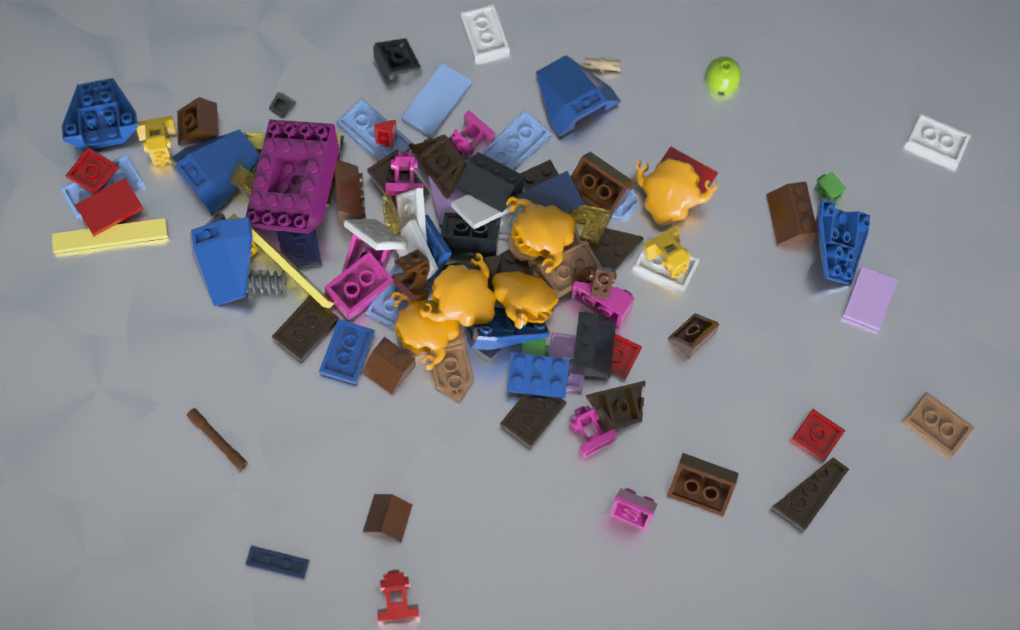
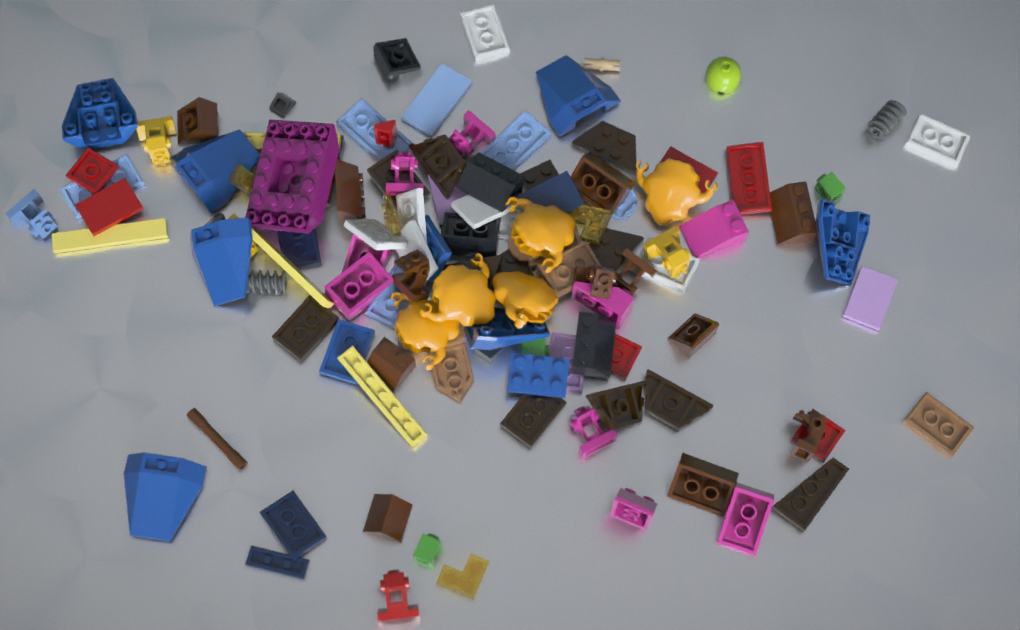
(38, 220): none -> medium blue tile
(160, 493): none -> blue wedge
(293, 525): none -> dark blue tile
(382, 396): none -> light yellow tile
(427, 549): none -> bright green brick
(464, 582): none -> clear yellow plate
(610, 145): none -> dark brown wing
(636, 266): none -> reddish brown tile
(671, 402): none -> dark brown wing
(714, 229): none -> dark pink slope
(746, 518): none -> dark pink slope
(749, 178): none -> red tile
(815, 427): none -> reddish brown tile
(886, 119): none -> dark grey piece

